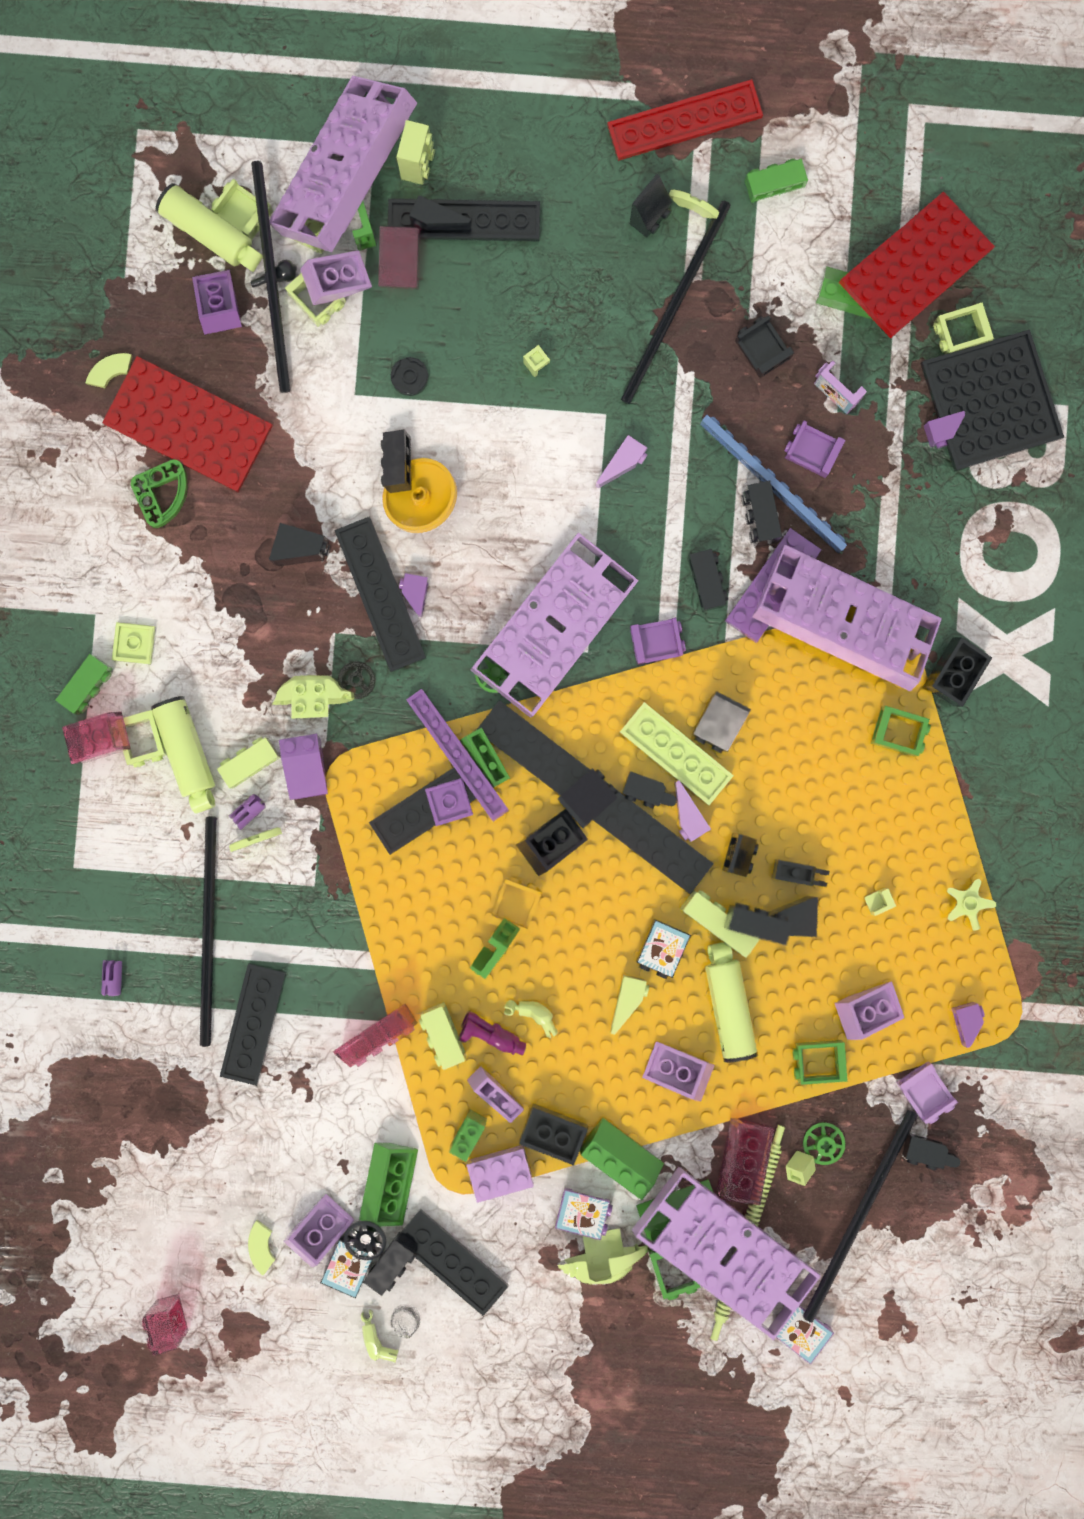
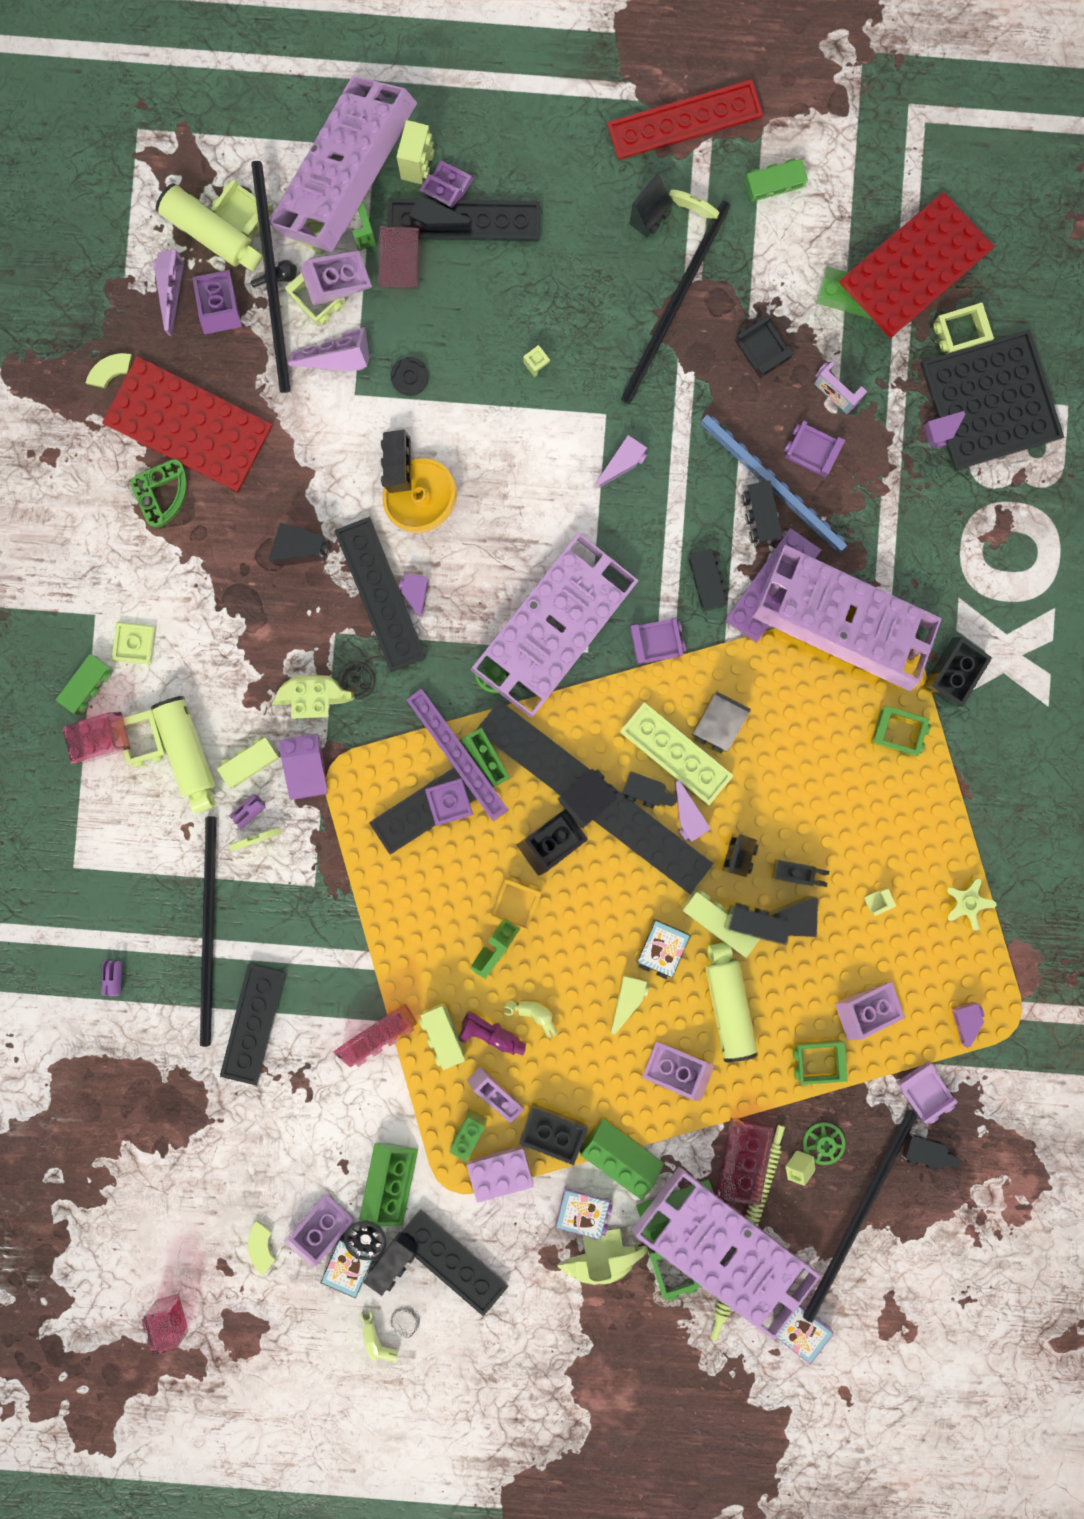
(168, 275): none -> lavender wedge
(344, 353): none -> lavender wedge
(446, 184): none -> medium lavender slope

